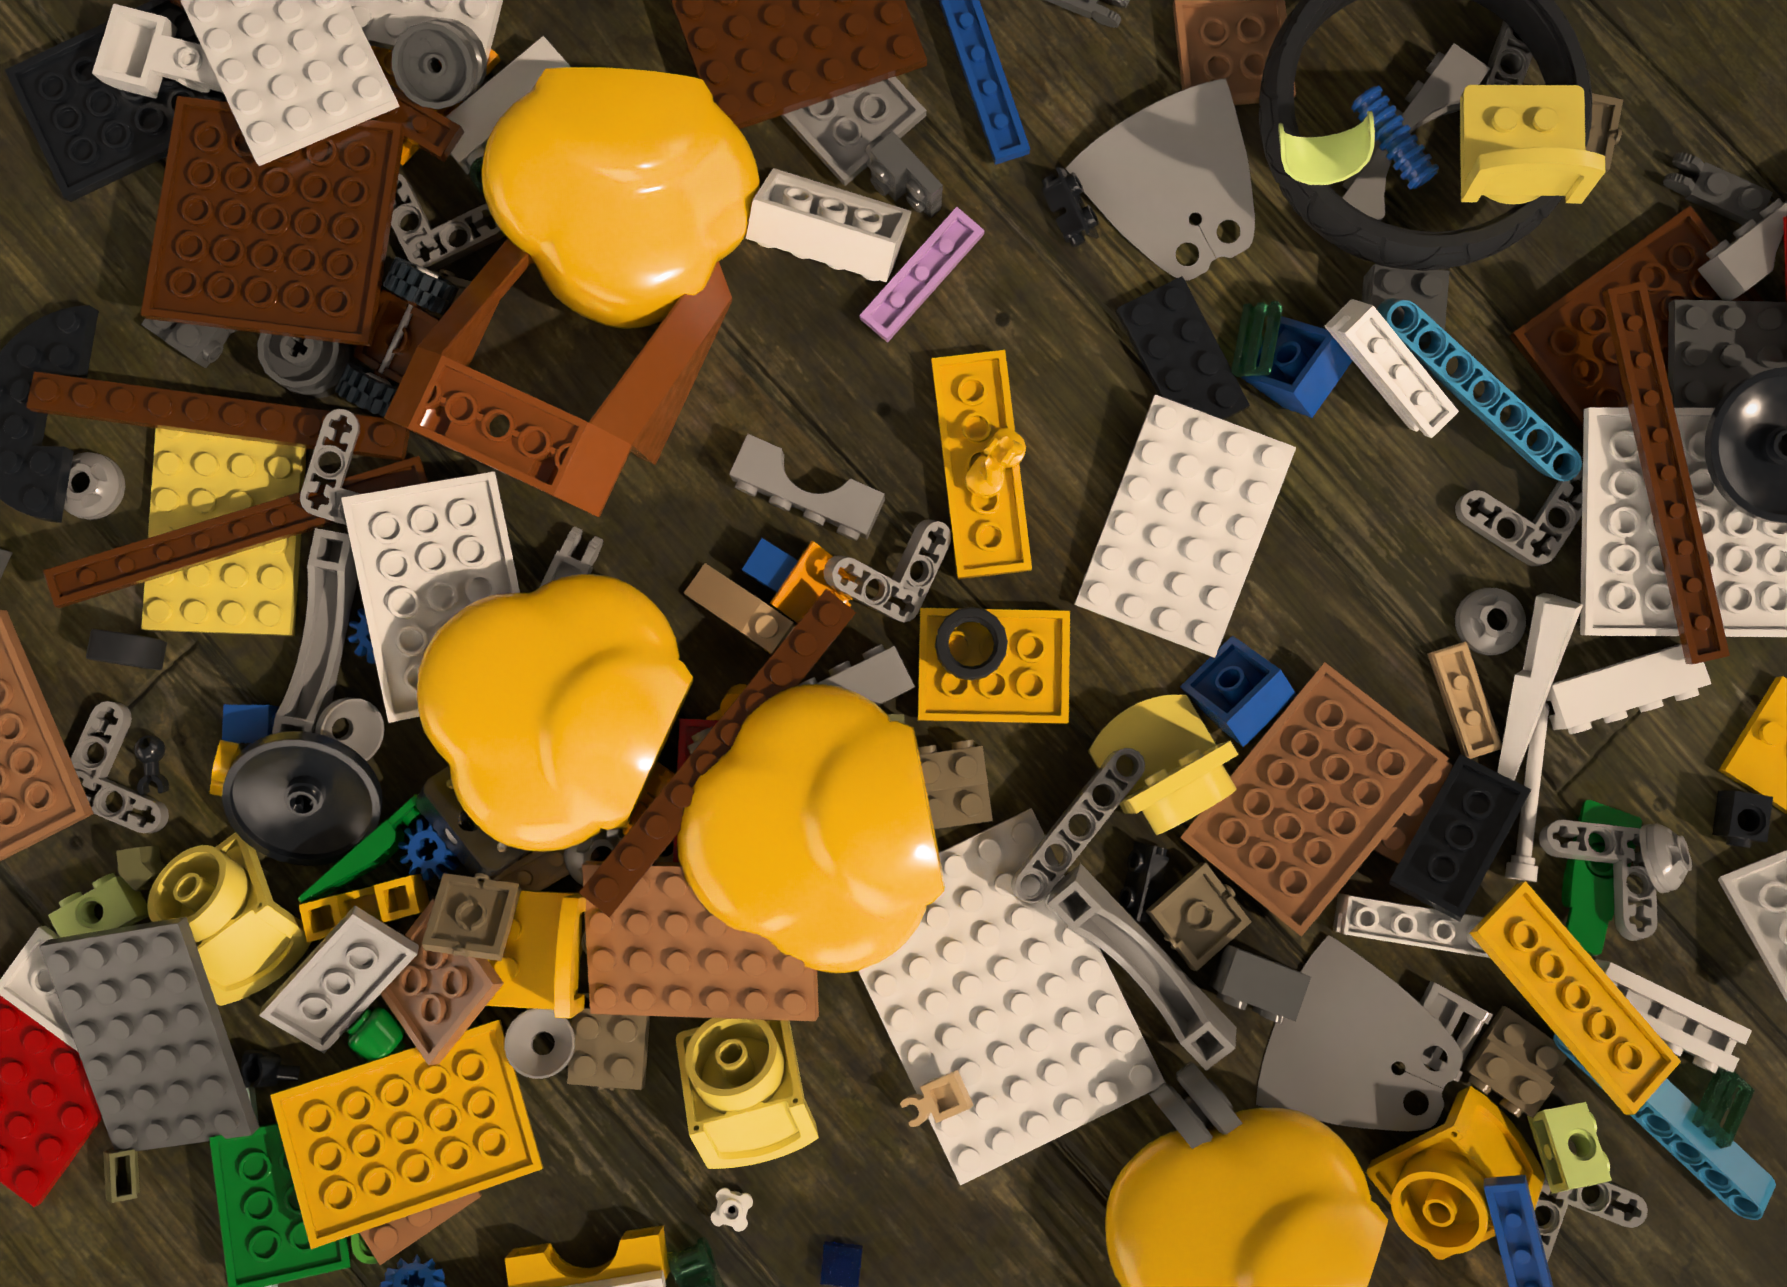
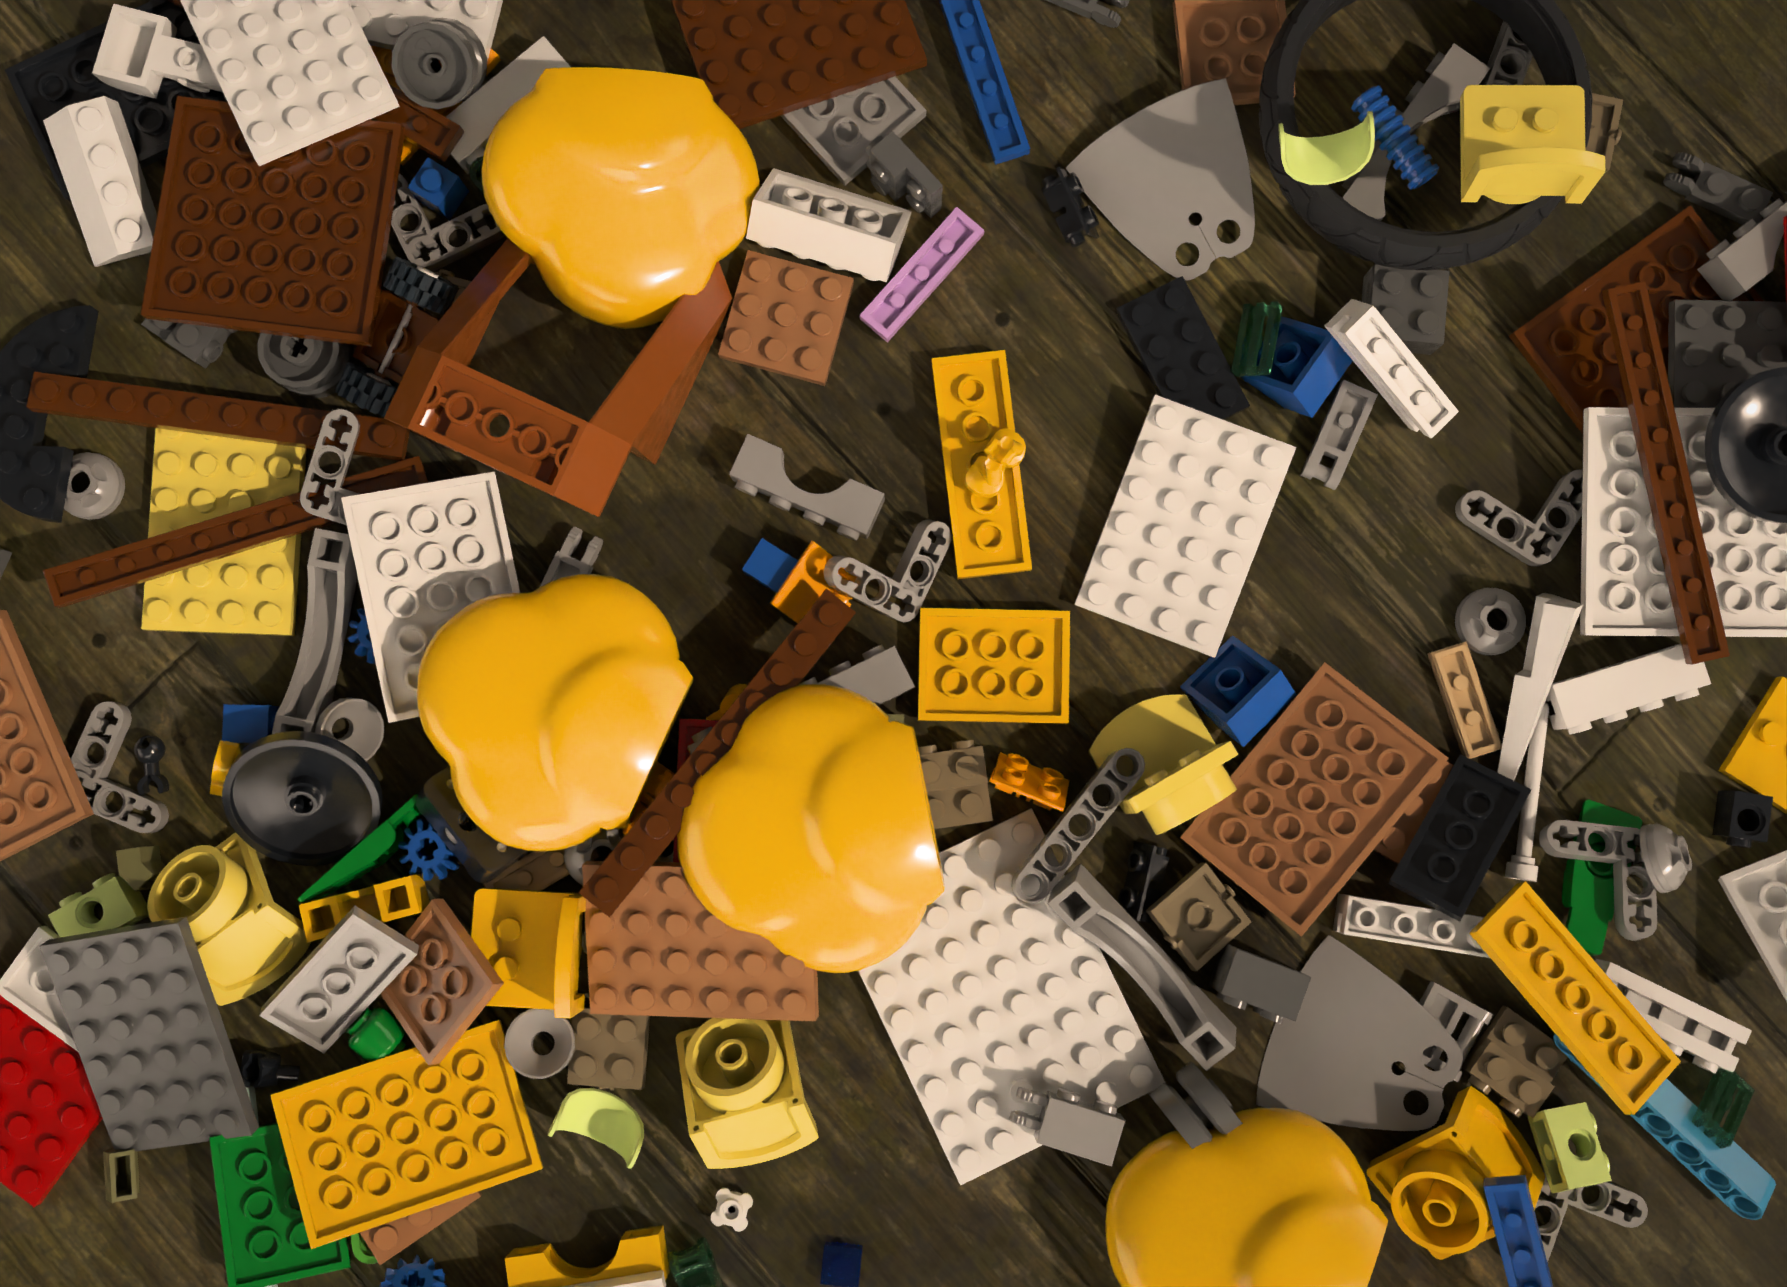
(103, 179): none -> white slope
(126, 649): black tyre -> none
(438, 189): none -> blue brick
(471, 916): dark tan plate -> none
(602, 1118): none -> yellowish green piece
(739, 609): tan slope -> none
(786, 318): none -> medium nougat plate
(941, 1097): tan plate -> none
(971, 615): black tyre -> none
(1044, 786): none -> light orange hinge
(1073, 1124): none -> light grey hinge
(1339, 433): none -> light grey plate
(1495, 395): dark azure beam -> none

